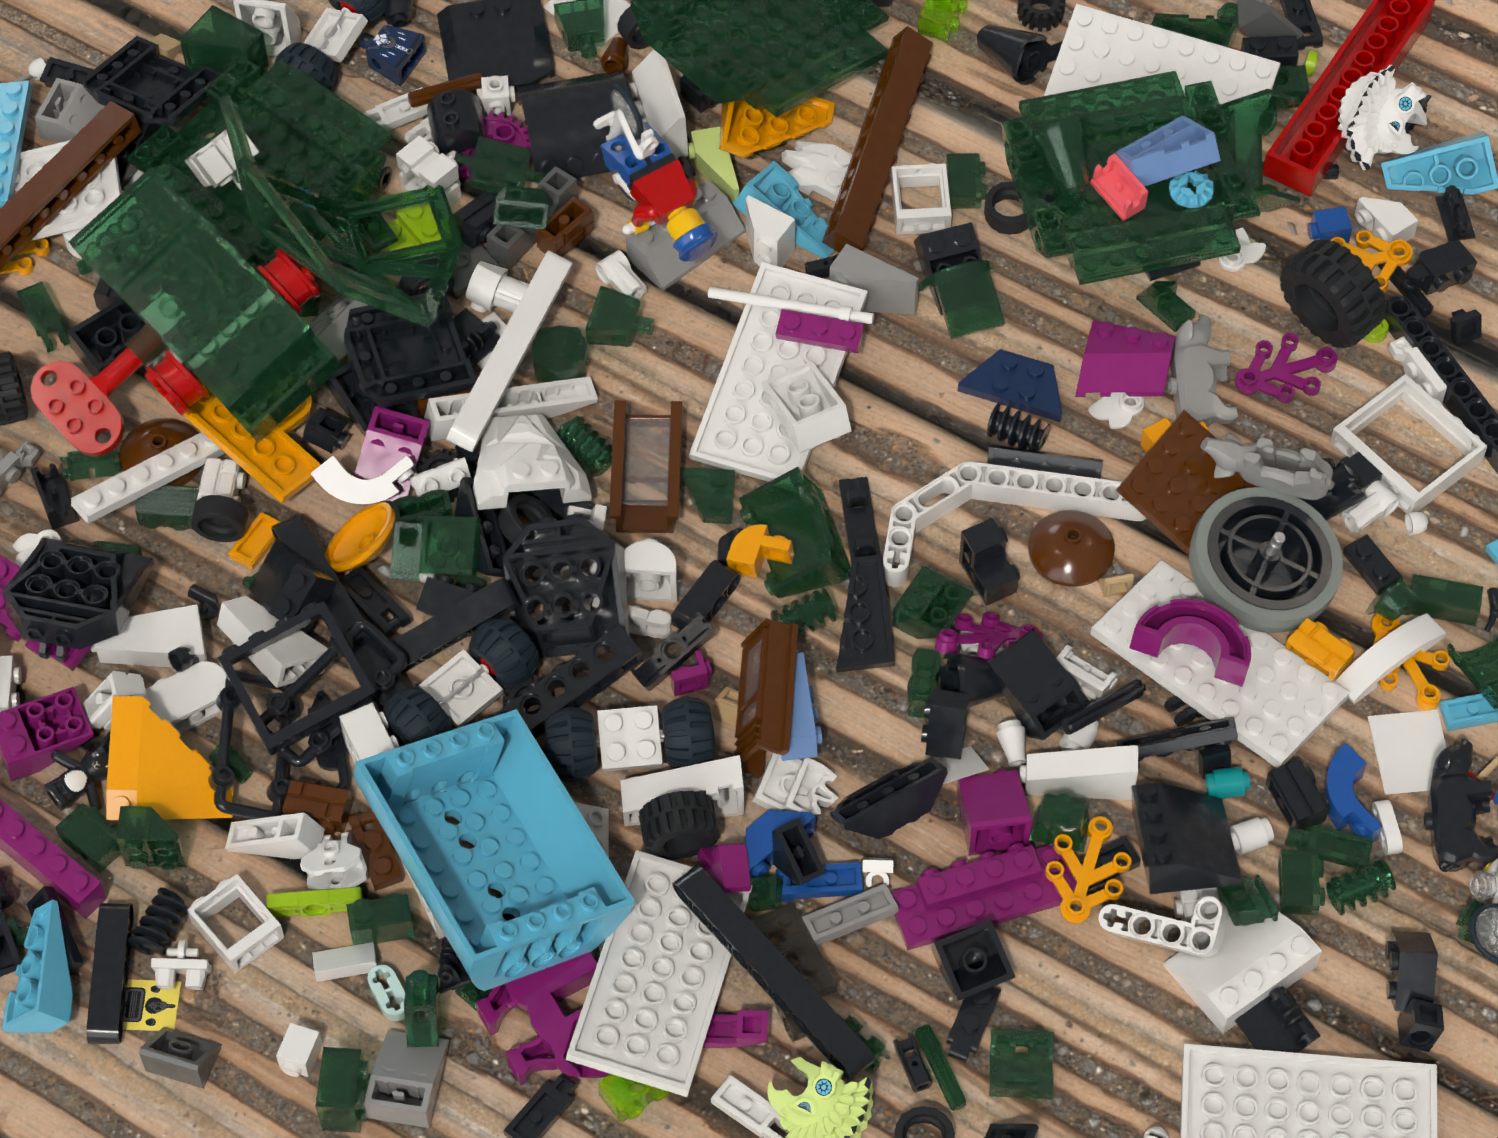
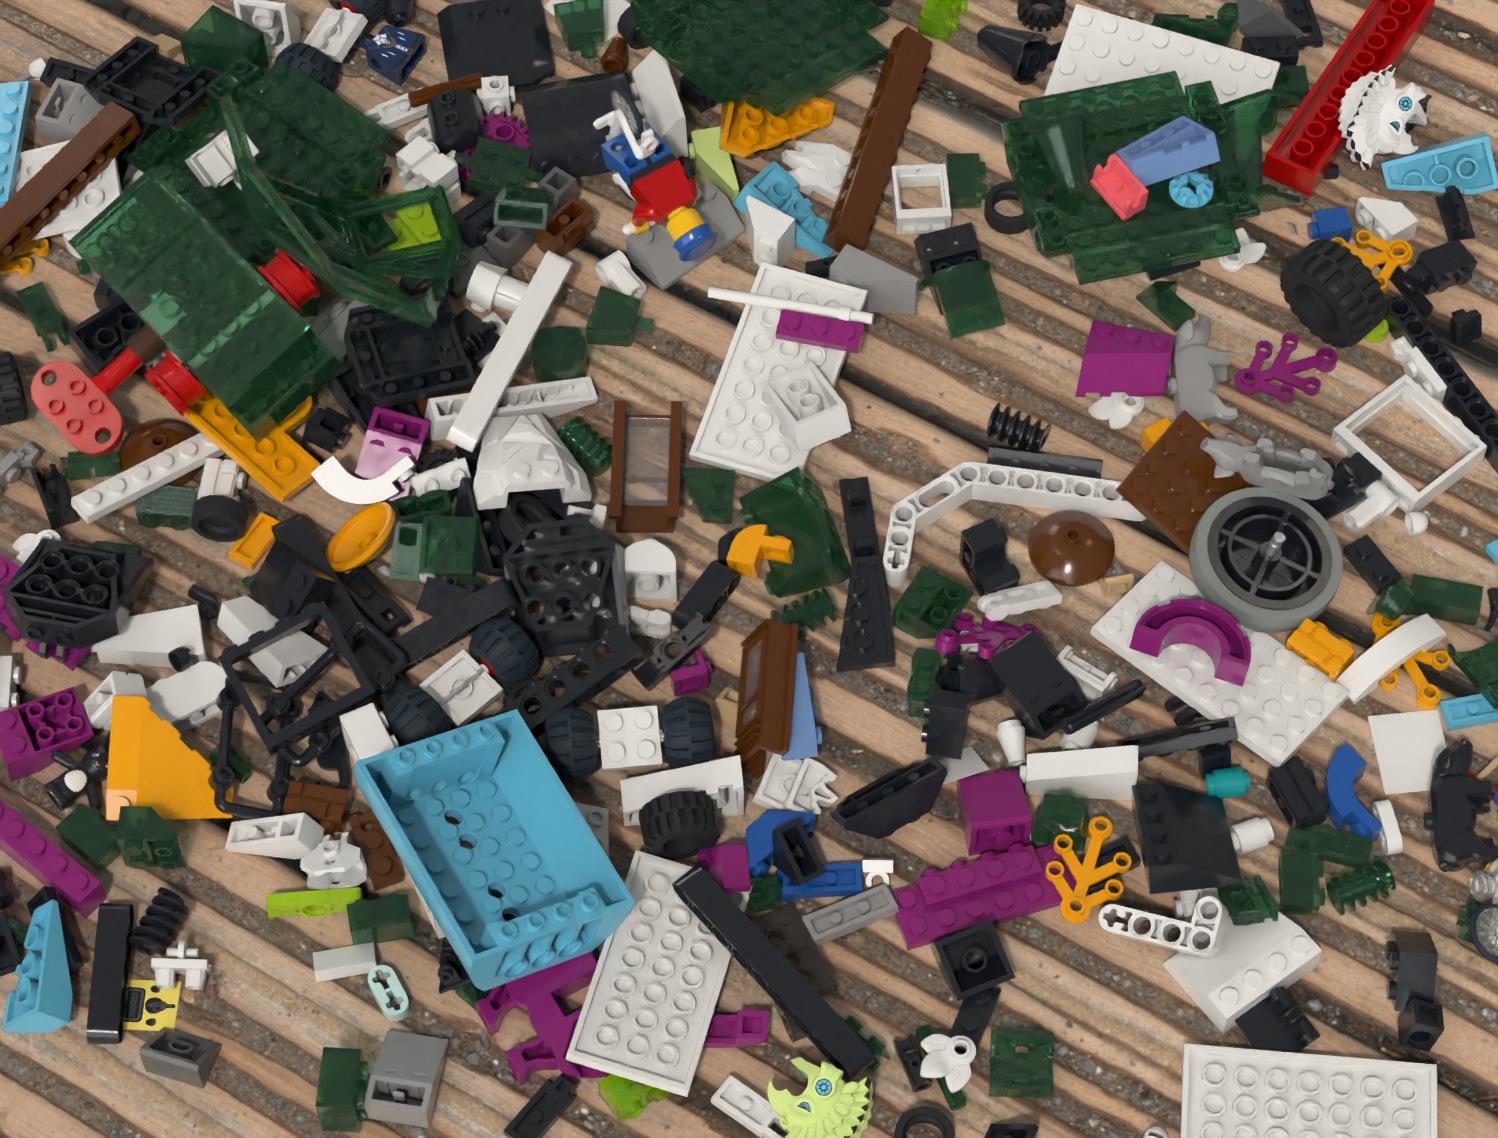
(251, 945): white window -> none
(299, 1050): white brick -> none
(422, 995): clear green torso -> none
(945, 1062): none -> white plate
(1016, 383): dark blue wing -> none
(1019, 599): none -> white hinge
(1311, 61): lime tile -> none

